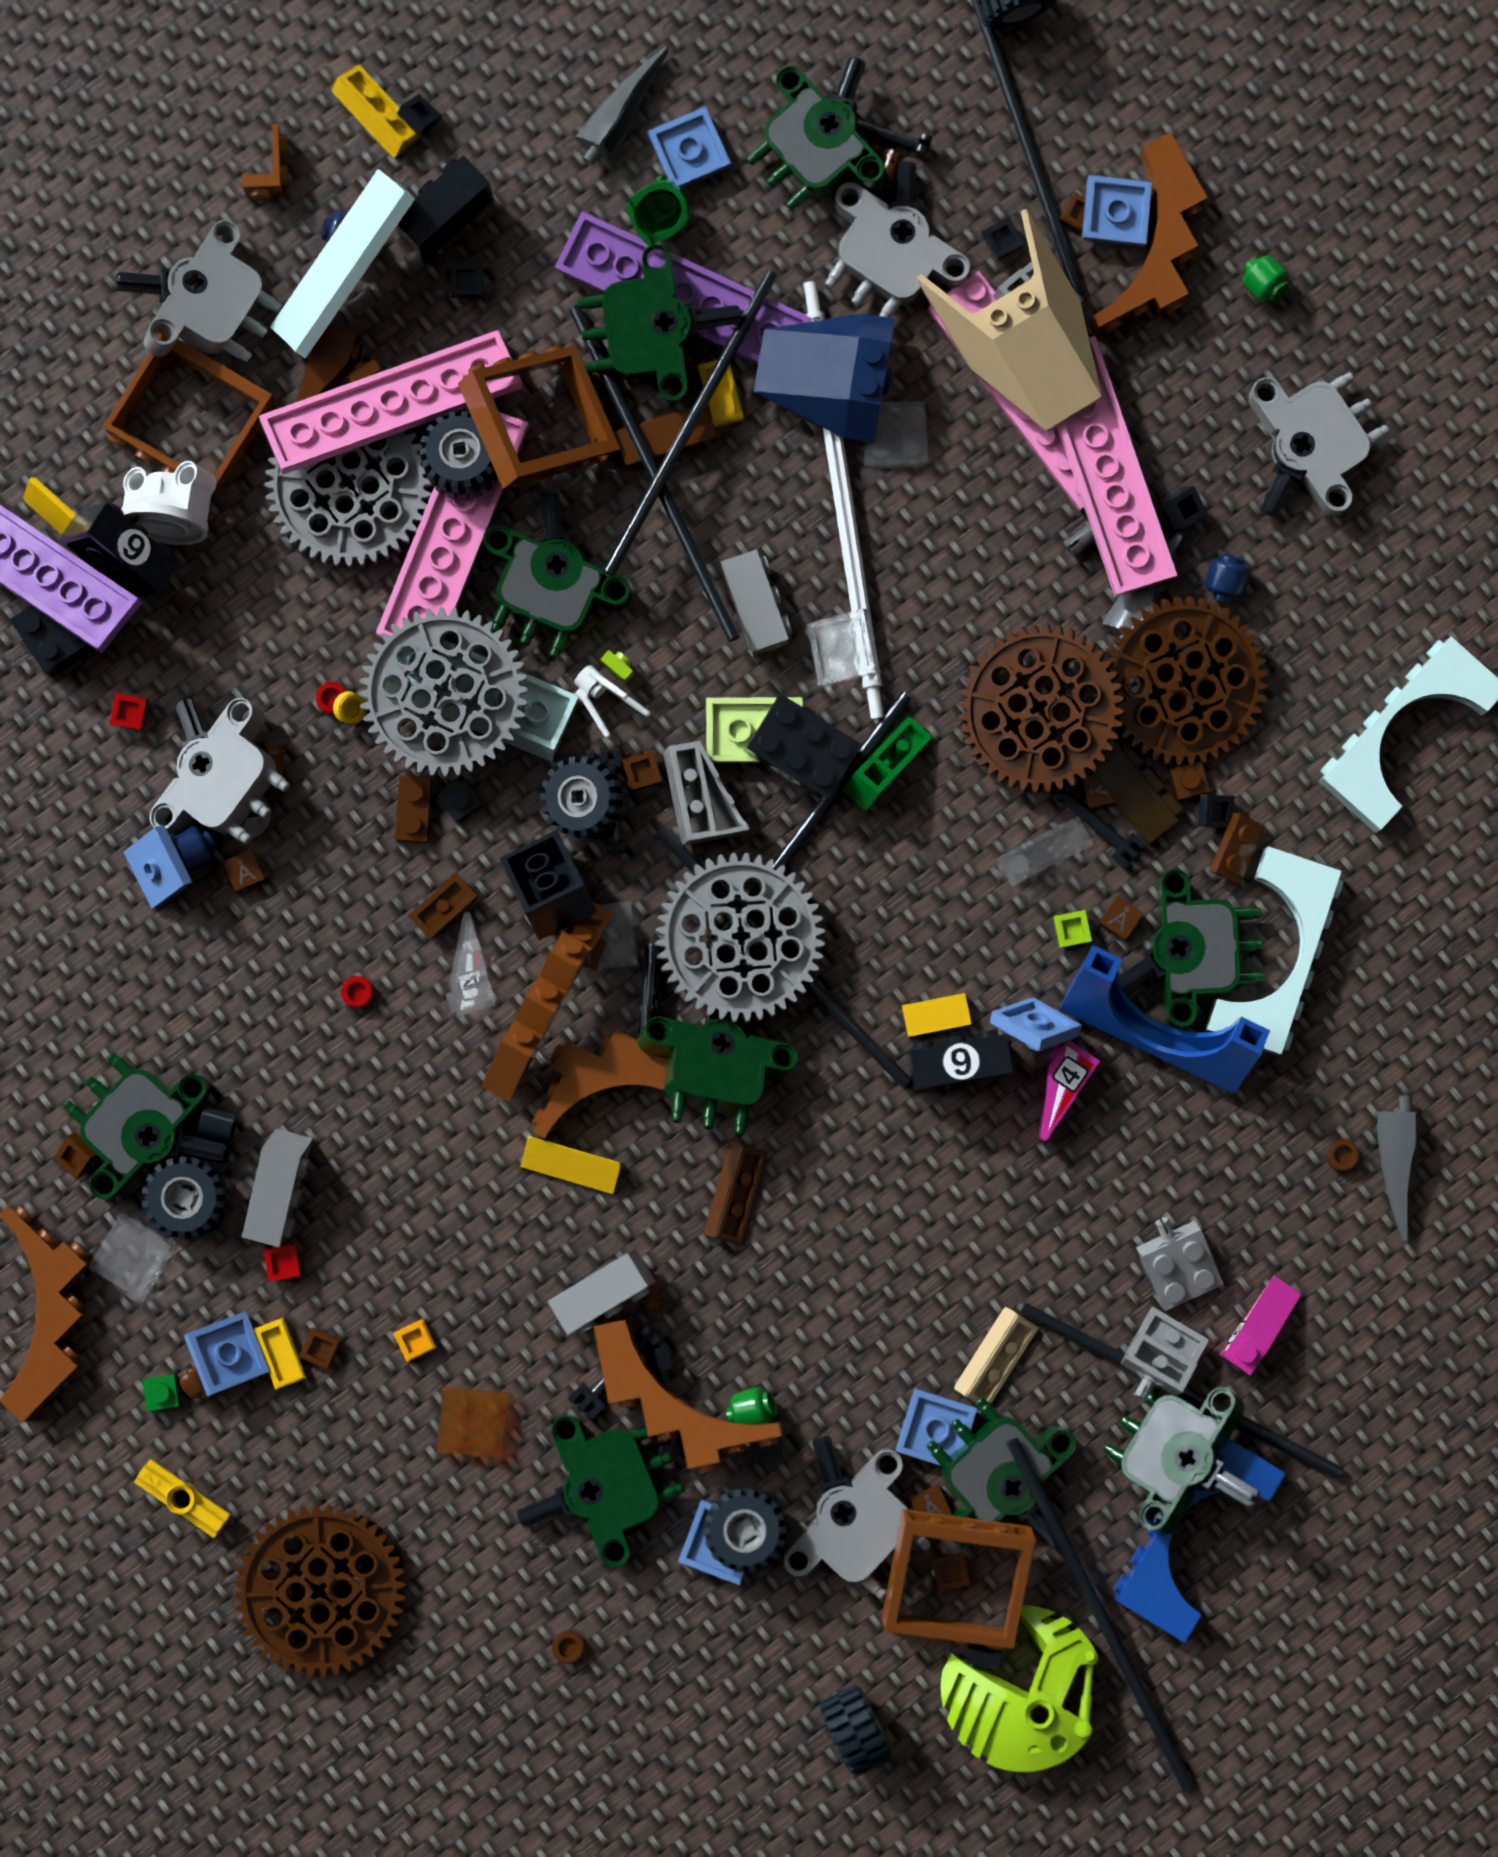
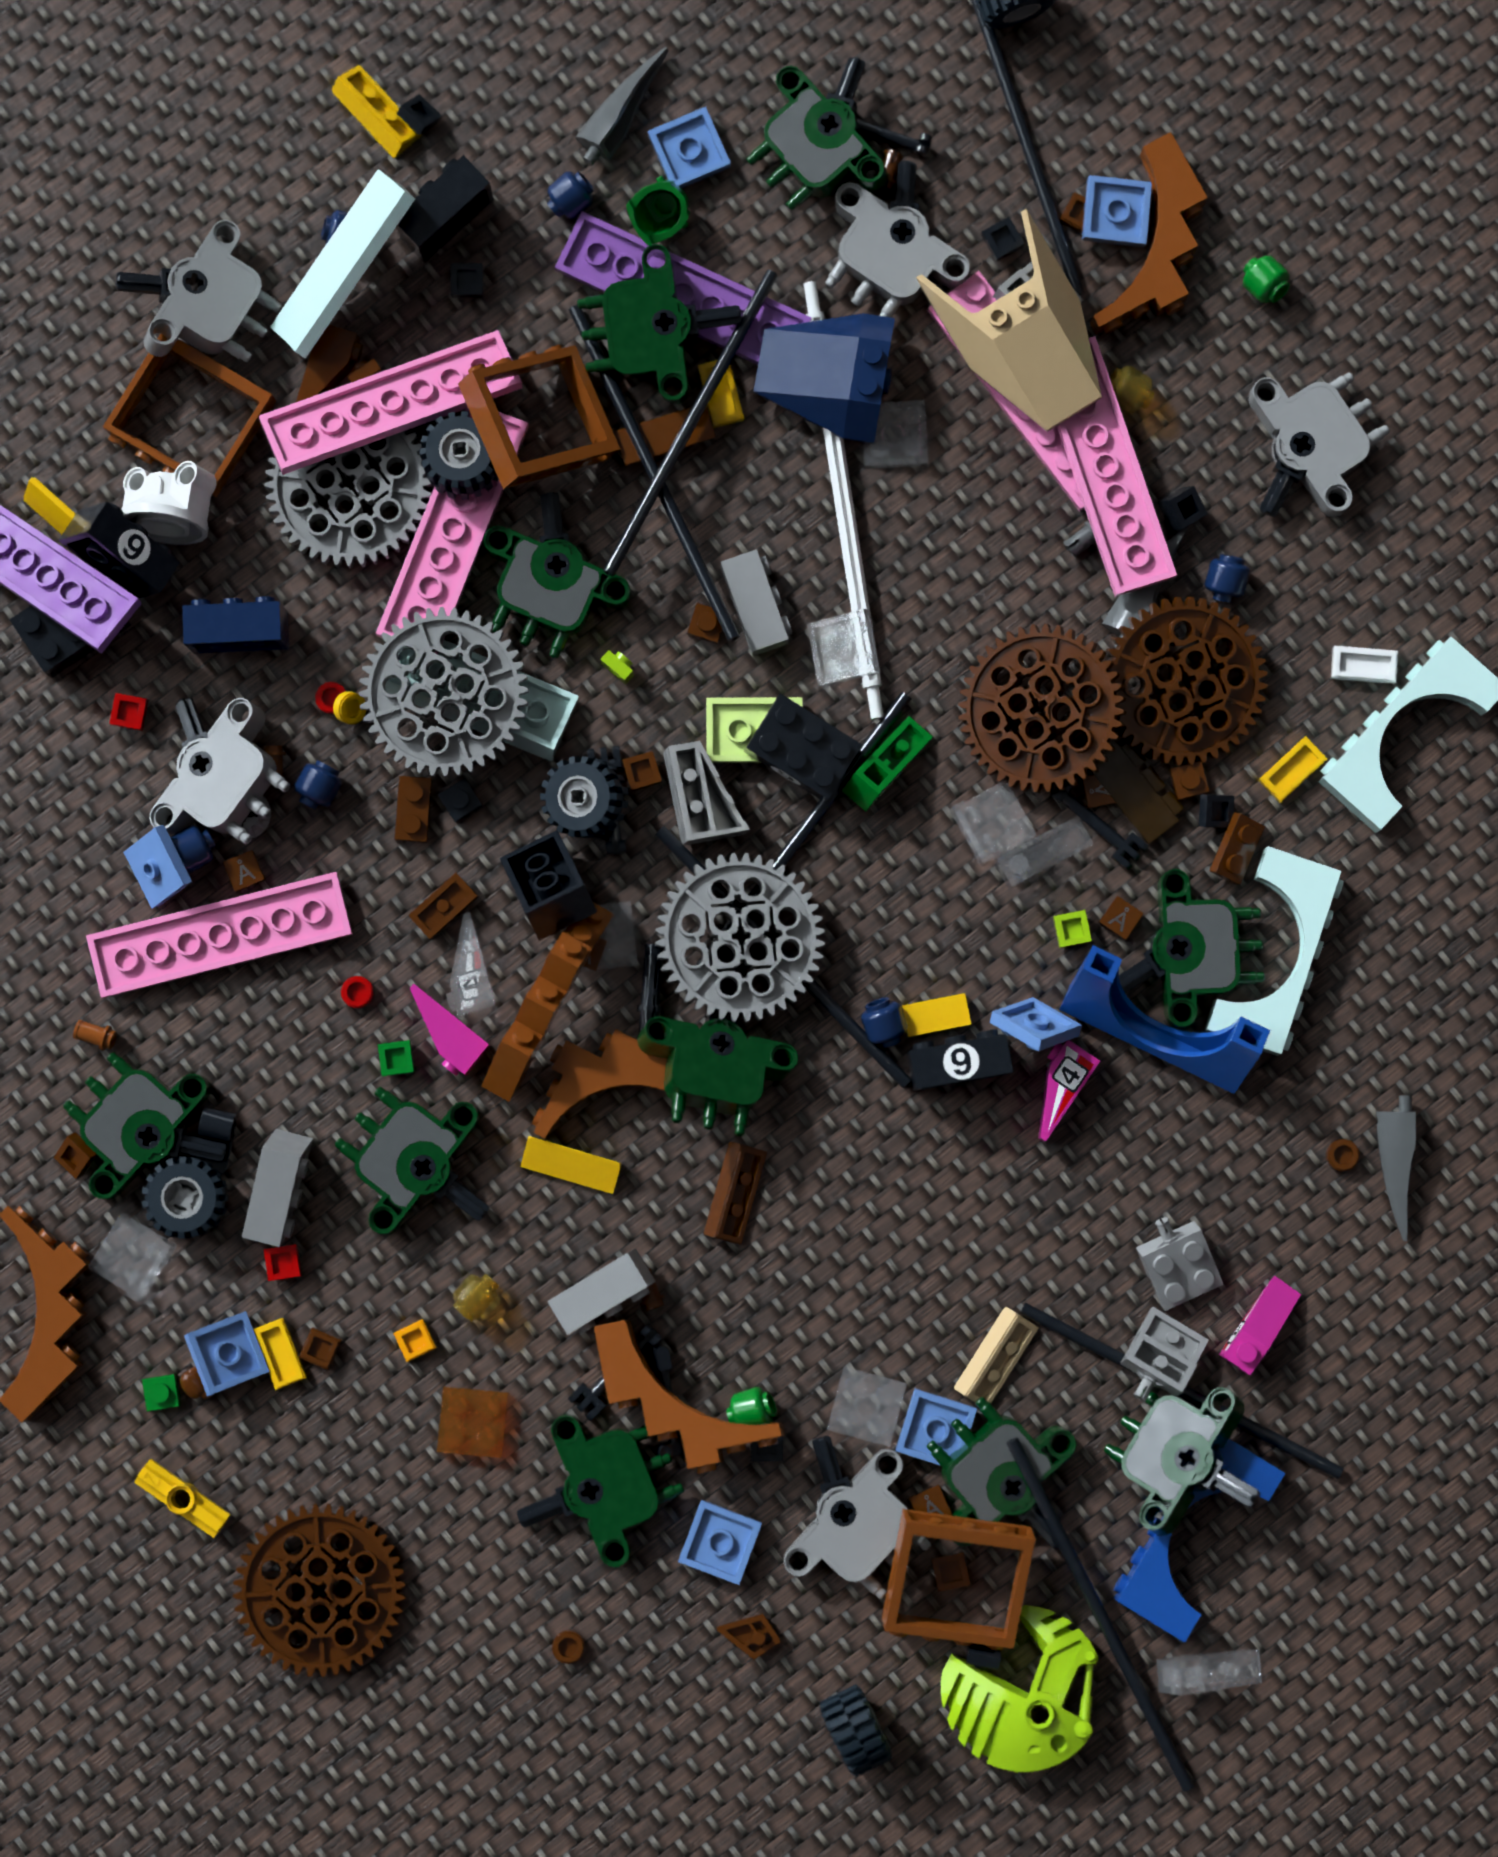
(94, 1034): none -> dark orange pin
(219, 935): none -> bright pink plate
(235, 625): none -> dark blue brick
(263, 185): dark orange bracket -> none
(318, 785): none -> dark blue head
(396, 1058): none -> green plate
(396, 1147): none -> piece
(451, 1037): none -> dark pink slope
(476, 1297): none -> clear yellow head
(570, 194): none -> dark blue head
(594, 684): white plant -> none
(704, 624): none -> reddish brown plate
(745, 1529): black wheel -> none
(751, 1634): none -> reddish brown piece
(866, 1406): none -> clear plate
(884, 1022): none -> dark blue head
(993, 823): none -> clear bracket
(1132, 388): none -> clear yellow head
(1208, 1671): none -> clear slope
(1292, 769): none -> yellow tile
(1364, 664): none -> white tile

